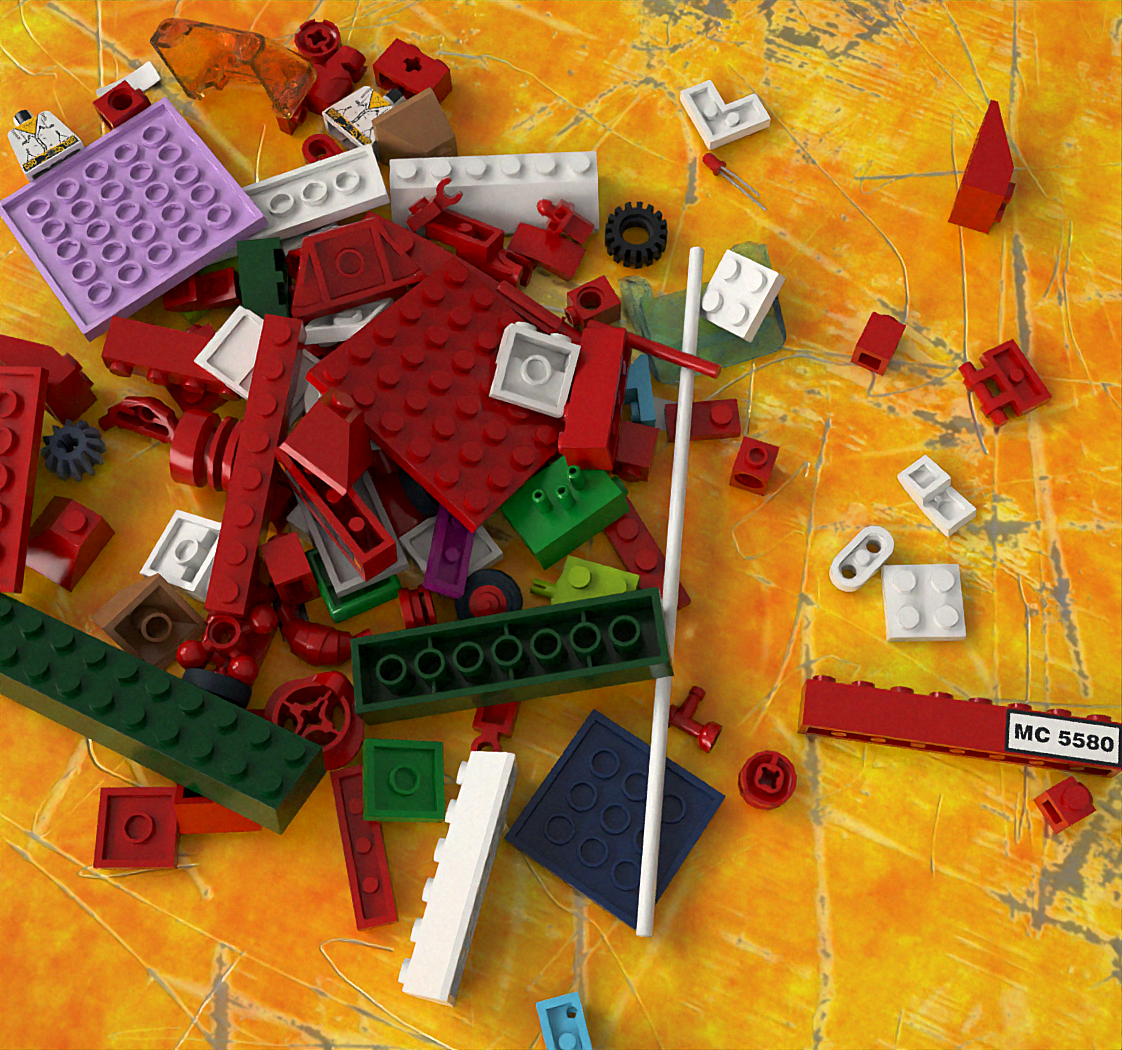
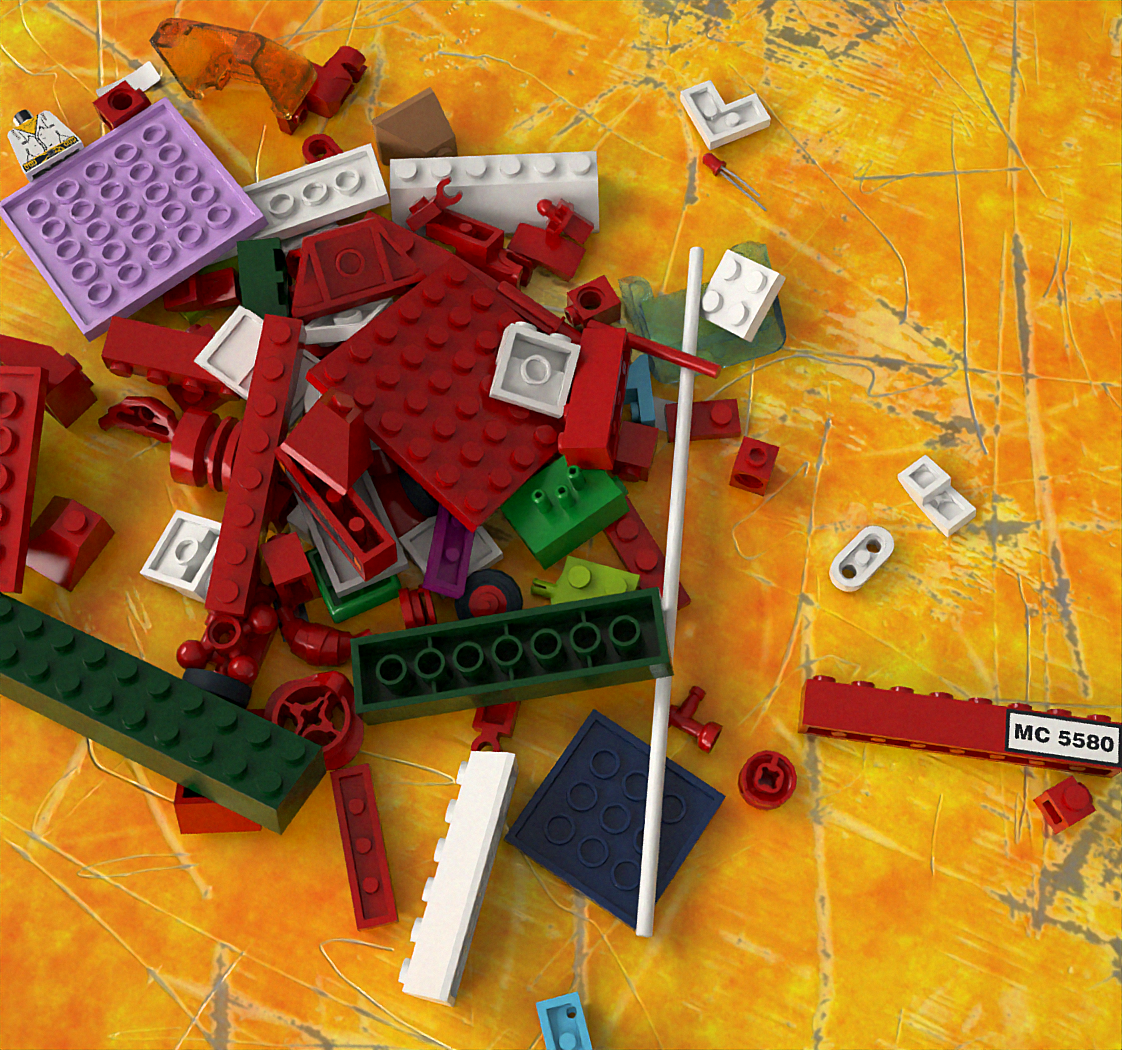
(86, 445): sand blue gear -> none
(137, 829): red plate -> none
(150, 621): medium nougat slope -> none
(318, 41): red wheel -> none
(351, 117): white torso -> none
(403, 781): green plate -> none
(411, 71): red brick -> none
(636, 218): black tyre -> none
(878, 343): red brick -> none
(923, 603): white plate -> none
(987, 177): red slope -> none
(1013, 377): red plate -> none

